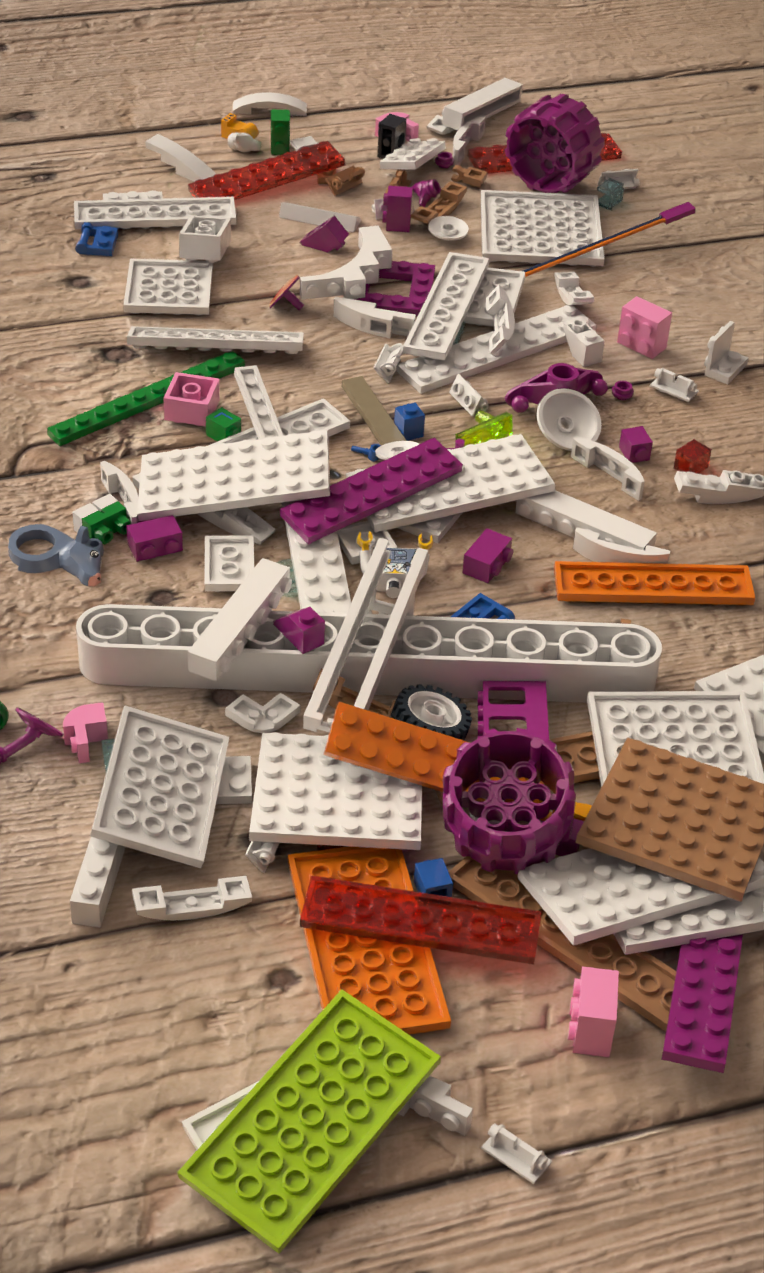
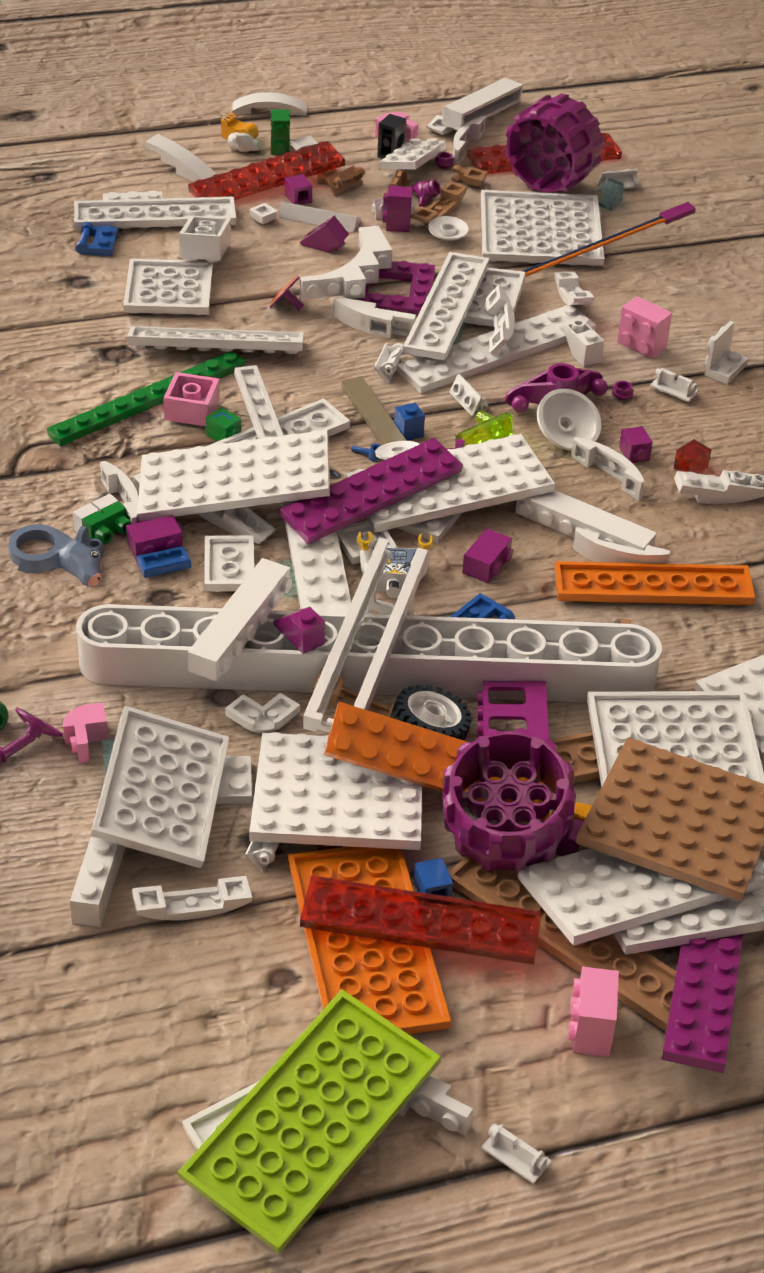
(163, 562): none -> blue plate
(263, 213): none -> white plate
(298, 190): none -> magenta brick

